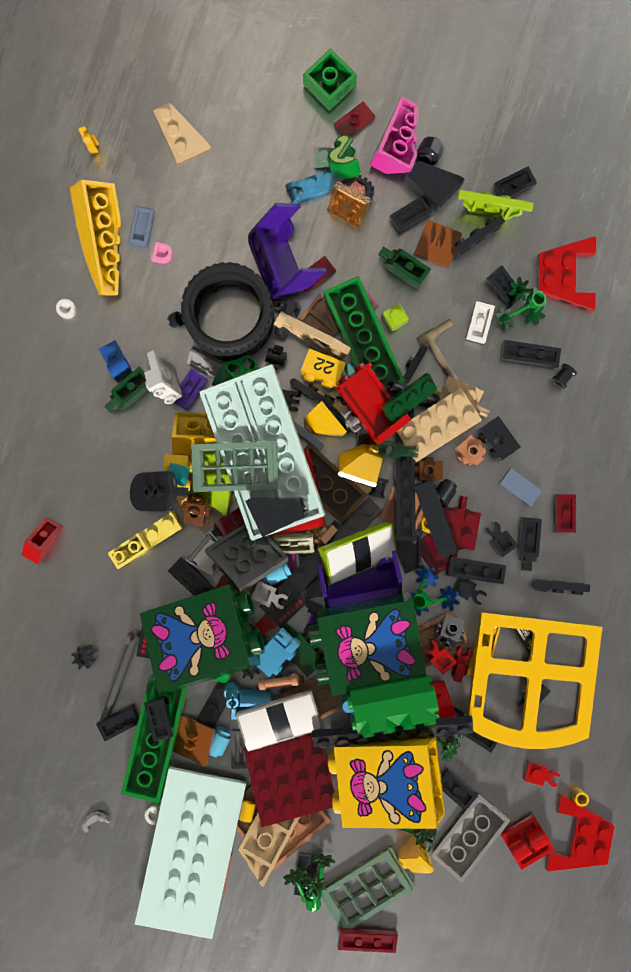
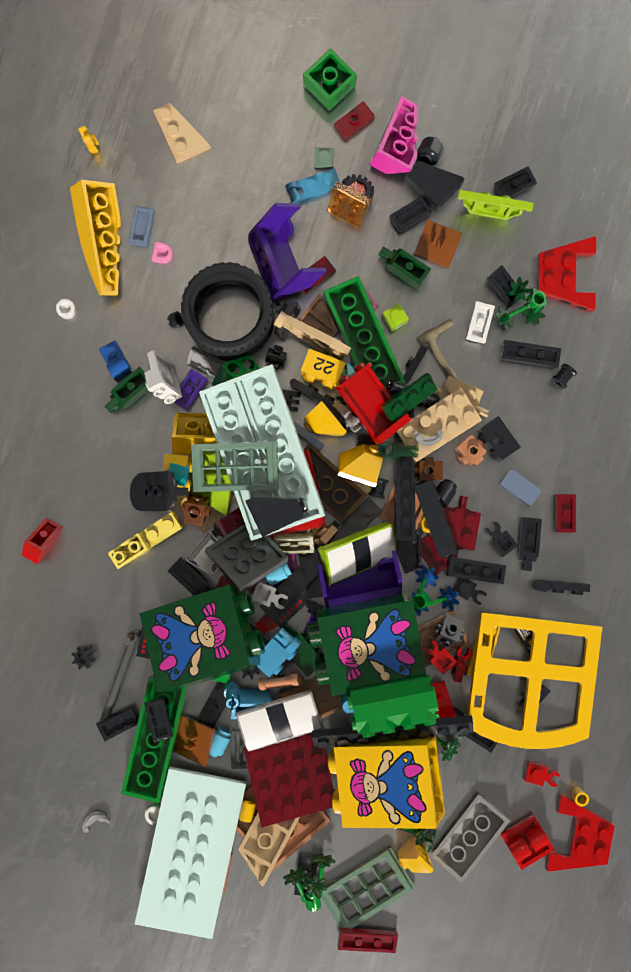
(341, 159): green animal -> none
(428, 441): none -> light grey piece
(457, 790): black plate -> none
(477, 236): black plate -> none

